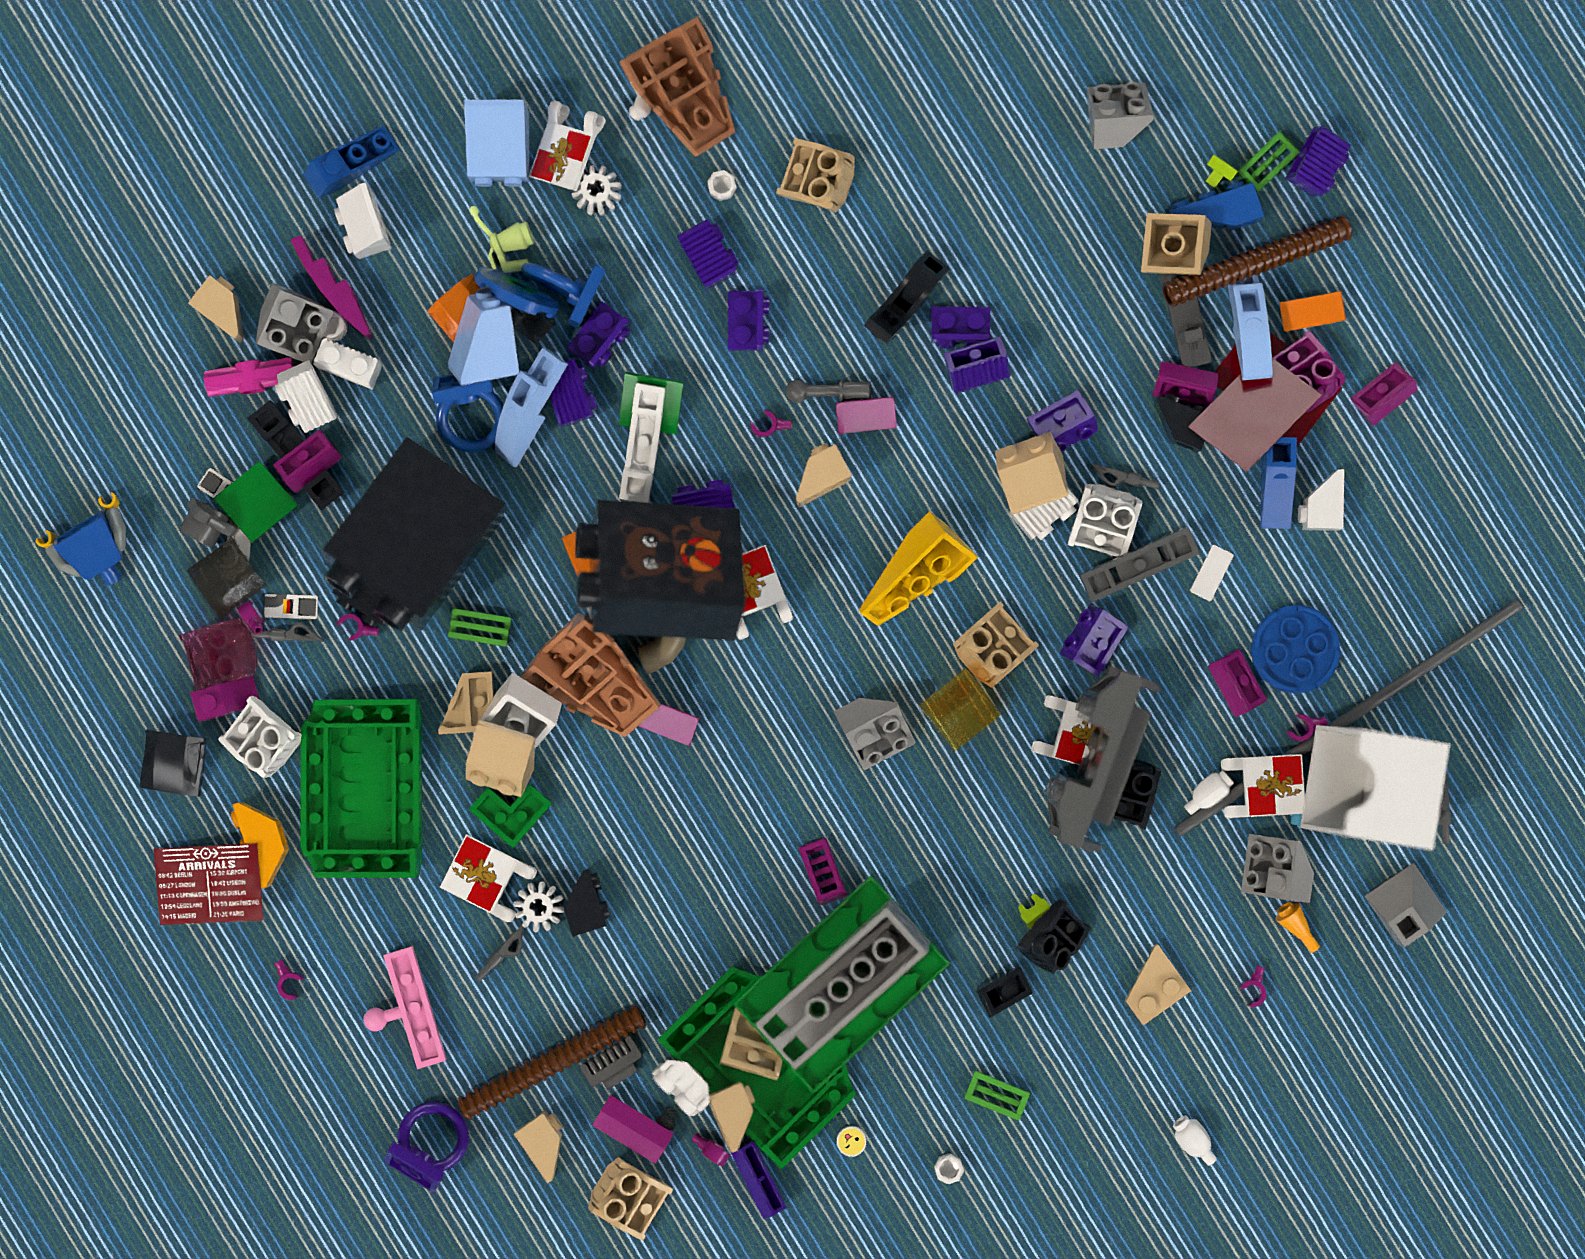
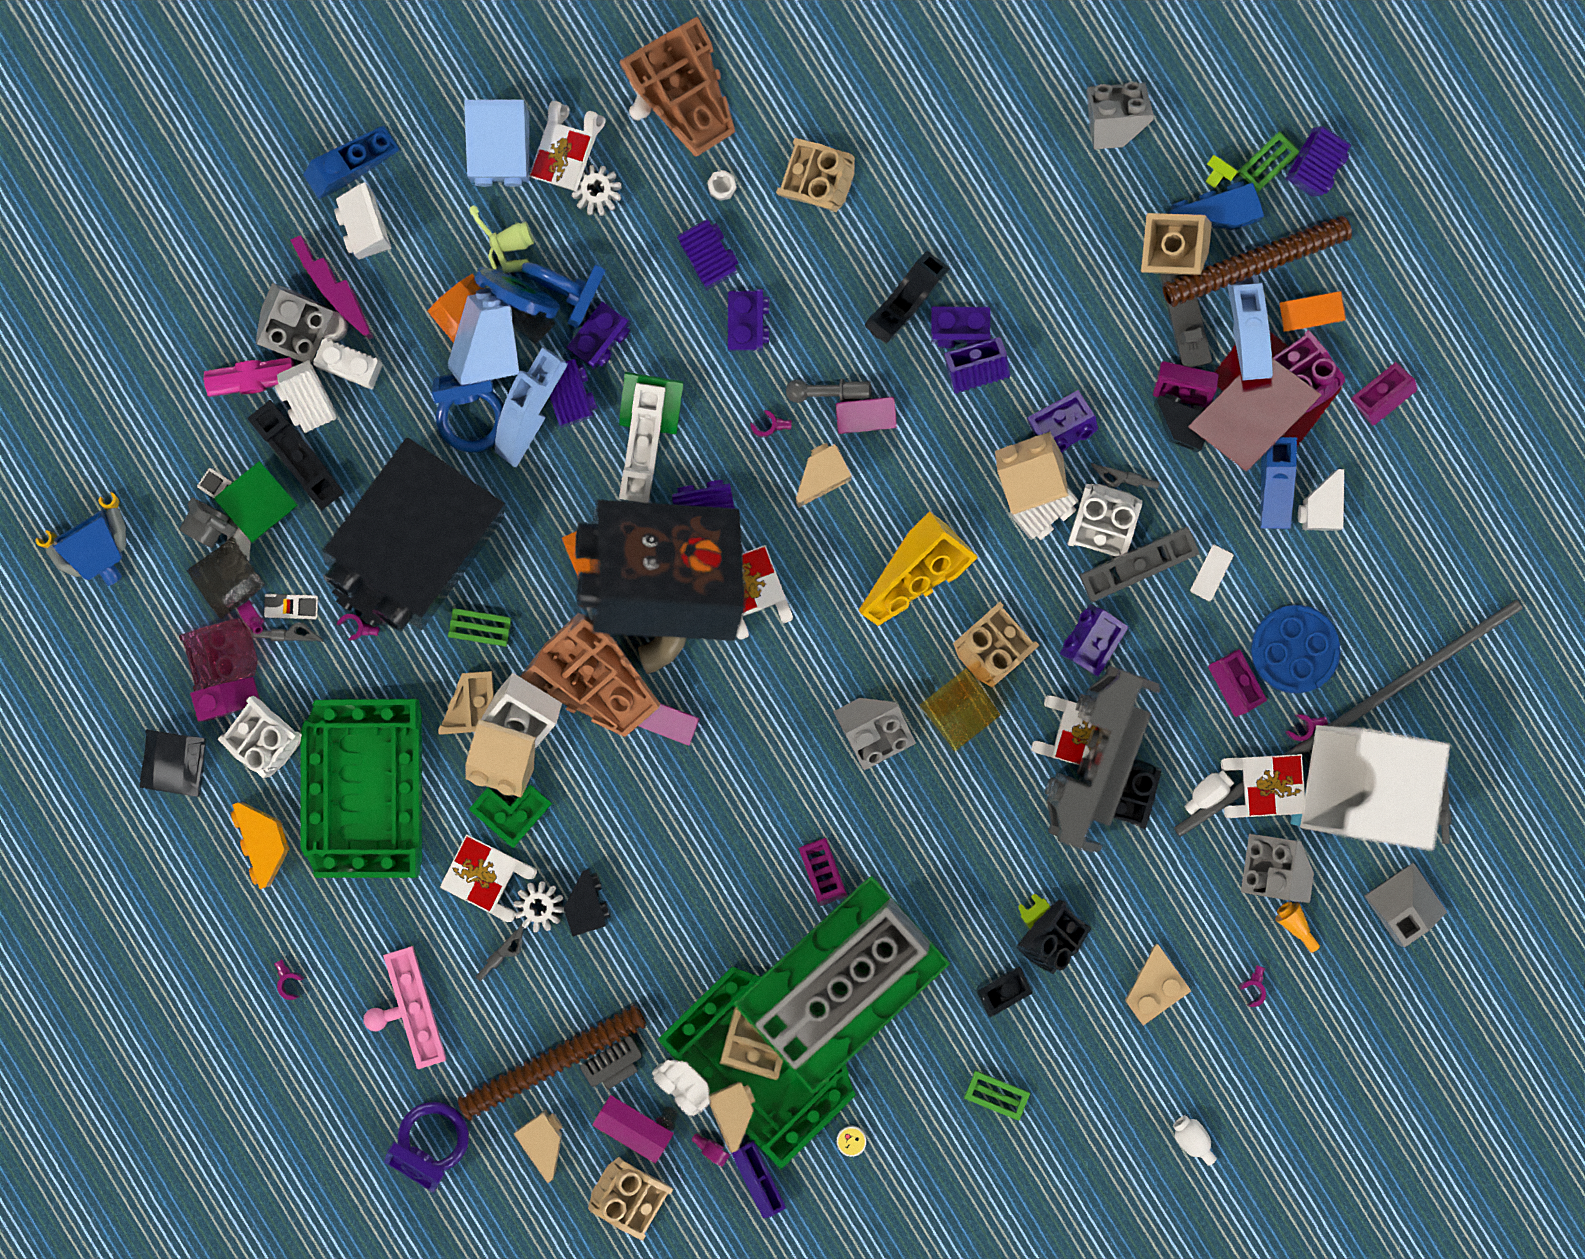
(208, 884): dark red sticker -> none
(219, 305): tan slope -> none
(307, 461): magenta slope -> none
(948, 1168): white tile -> none

